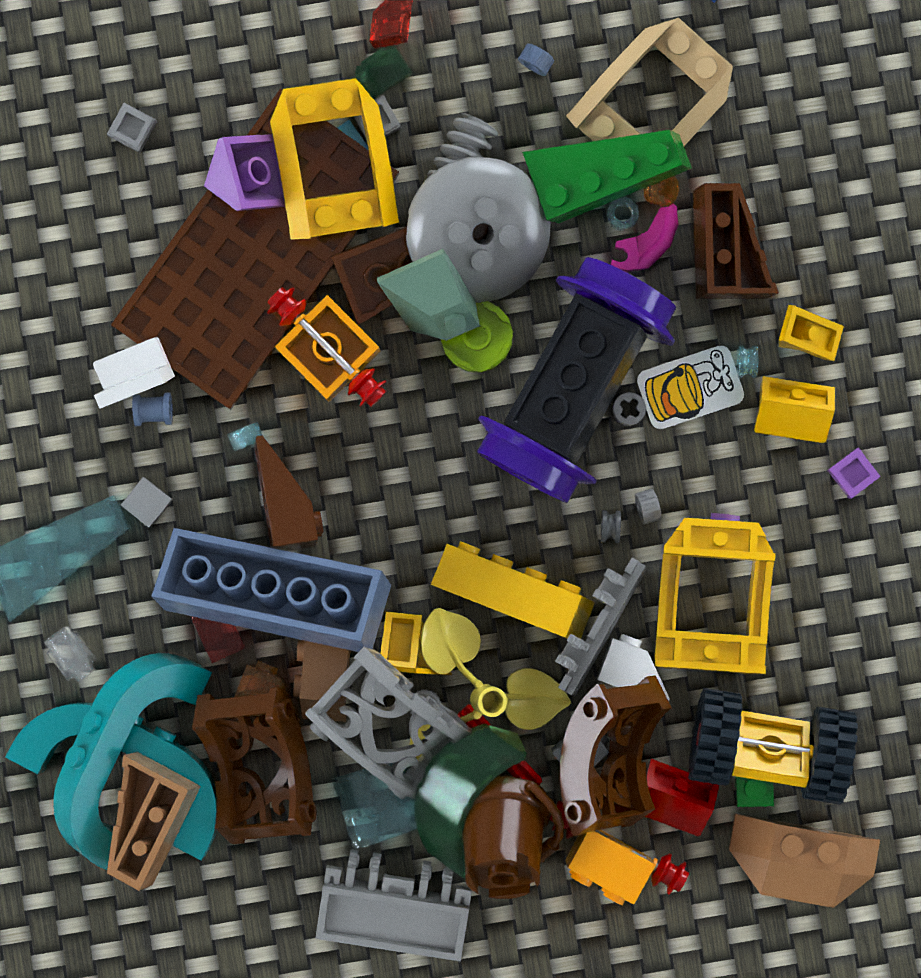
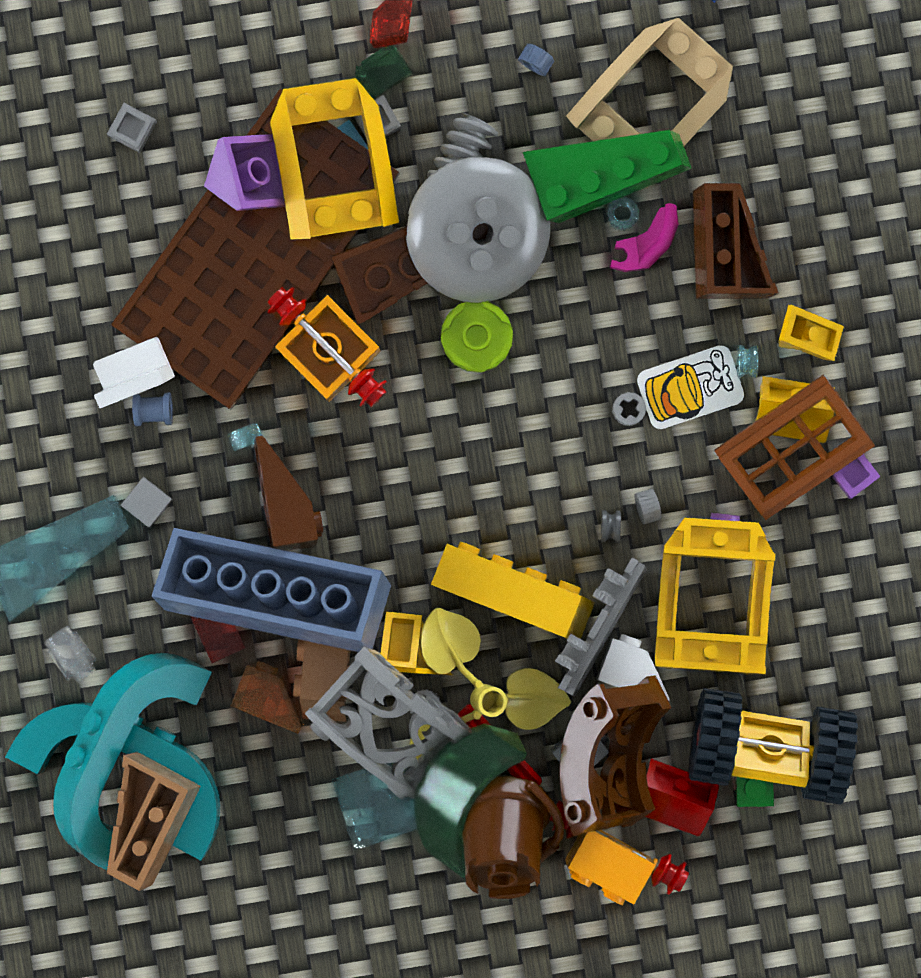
(218, 730): reddish brown fence -> none
(393, 915): light grey hinge -> none
(431, 297): sand green slope -> none
(577, 377): brick -> none
(664, 197): clear orange bush -> none
(775, 420): none -> dark orange piece
(802, 860): medium nougat wedge -> none

